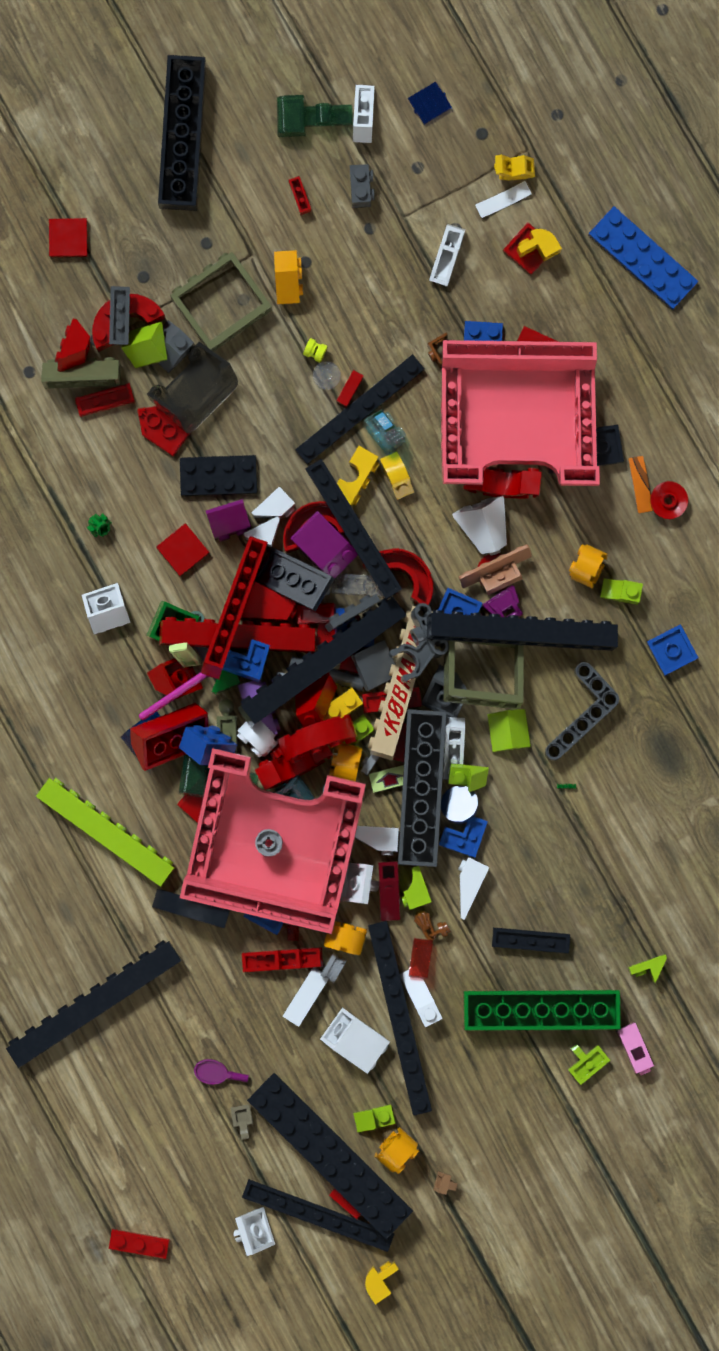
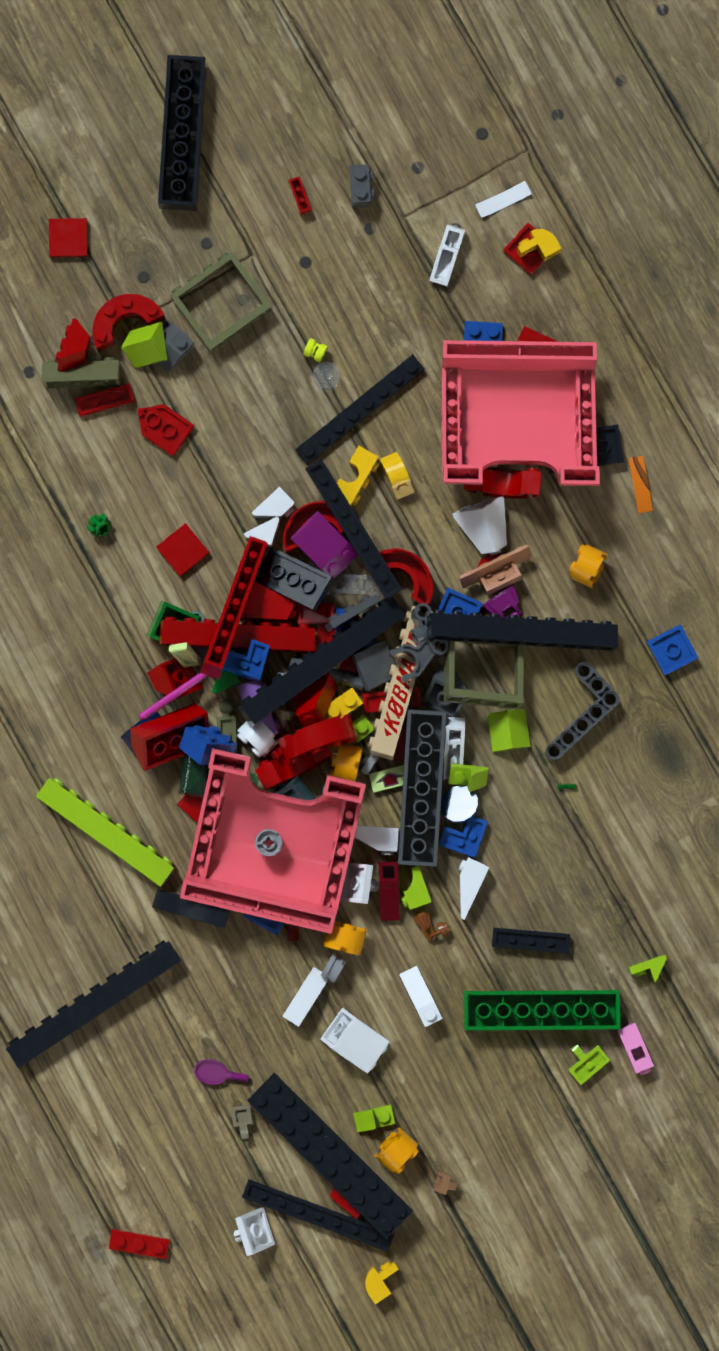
(105, 608): white slope -> none
(119, 315): dark grey plate -> none
(196, 389): clear smoke windscreen -> none
(218, 475): black plate -> none
(228, 520): magenta slope -> none
(282, 959): red slope -> none
(287, 273): light orange brick -> none
(295, 116): clear green plate -> none
(350, 389): red piece -> none
(363, 114): white slope -> none
(384, 432): clear light blue slope -> none
(399, 1018): black brick -> none
(420, 958): clear red tile -> none
(429, 103): clear blue piece -> none
(432, 353): dark orange bracket -> none
(514, 168): yellow brick -> none
(621, 591): lime arch -> none
(643, 258): blue plate -> none
(675, 493): red dish -> none

